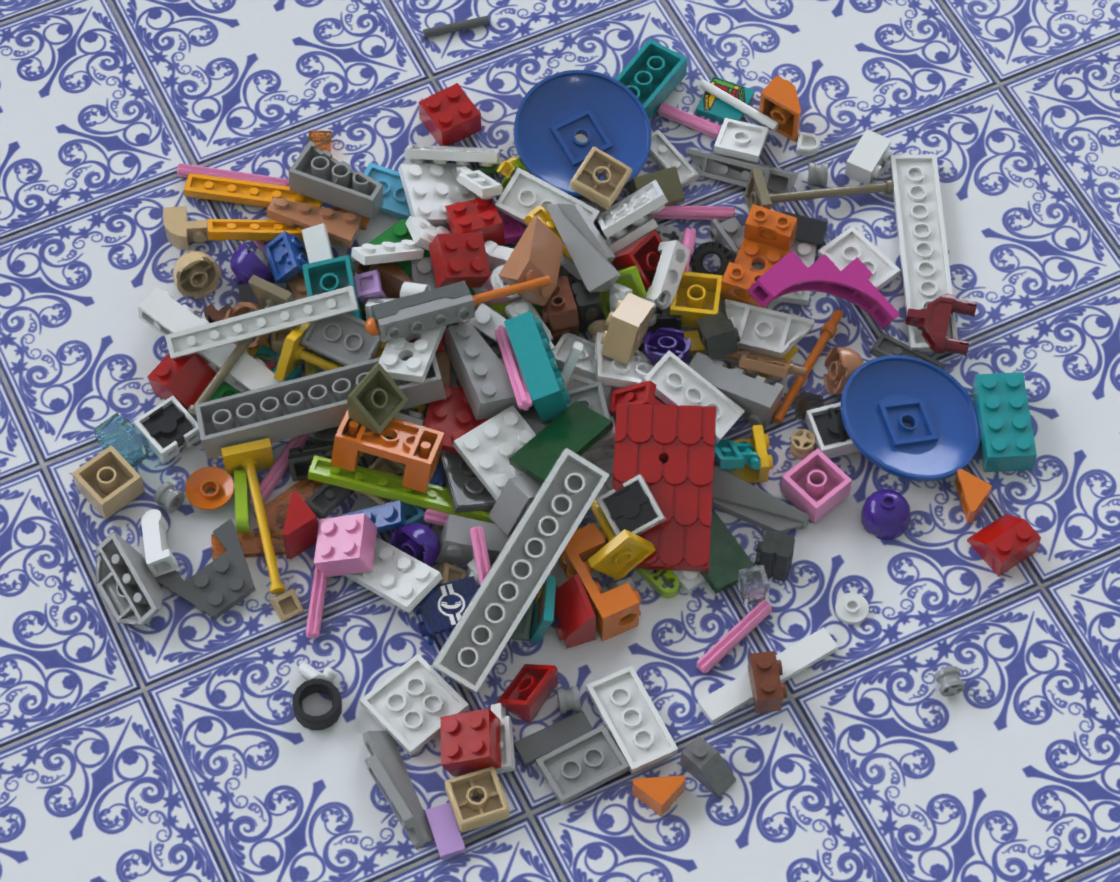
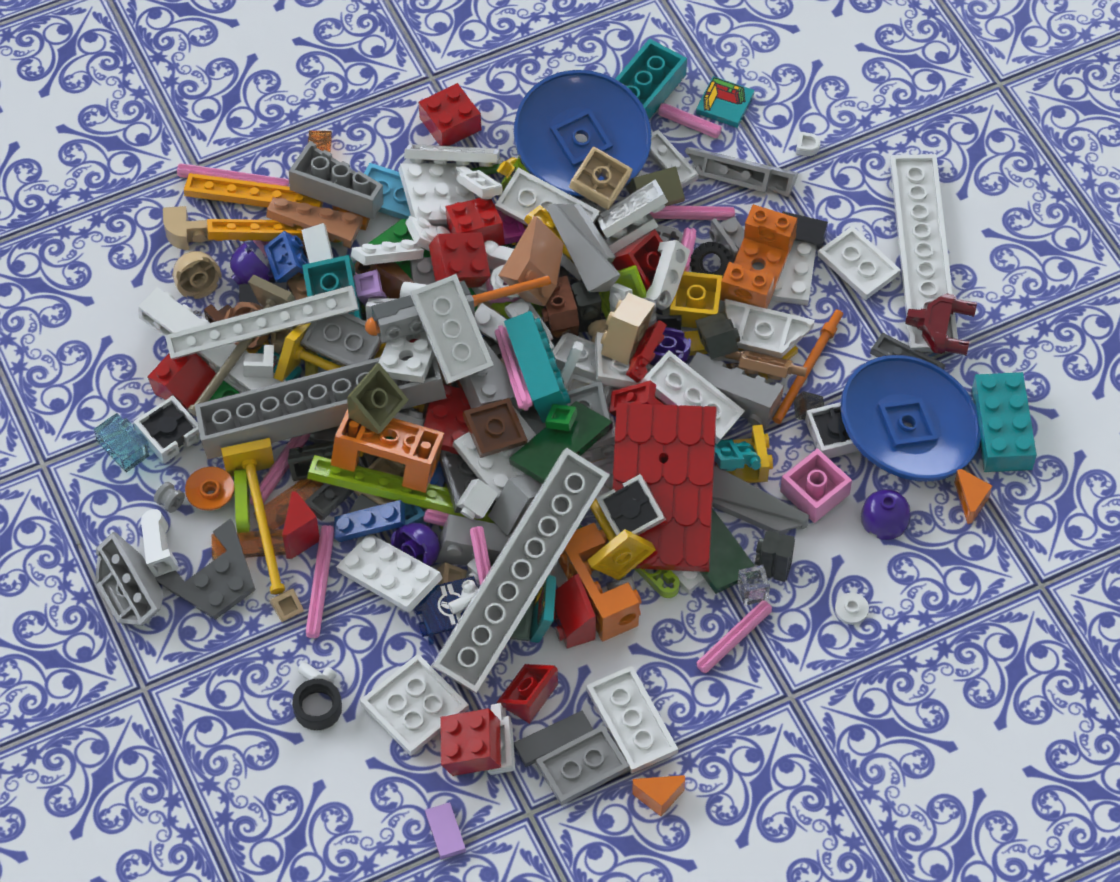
(108, 482): tan brick -> none
(259, 364): none -> white panel
(345, 545): bright pink brick -> none
(396, 786): light grey wedge -> none
(451, 329): none -> white plate
(457, 26): dark grey bar -> none
(467, 594): none -> white arm
(474, 814): tan brick -> none
(476, 499): none -> white brick
(494, 427): none -> reddish brown plate
(561, 417): none -> green plate
(568, 700): light grey wheel -> none
(645, 351): none -> red hinge
(707, 766): flat silver slope -> none
(741, 106): white bar -> none
(741, 140): white plate -> none
(758, 194): dark tan tile -> none
(765, 681): copper brick -> none
(781, 104): orange slope -> none
(793, 660): white tile -> none
(798, 440): tan wheel -> none
(817, 173): light grey wheel -> none
(823, 276): dark pink arch -> none
(841, 364): nougat cylinder -> none
(868, 156): white brick -> none
(949, 681): light grey wheel -> none
(1005, 543): red slope -> none

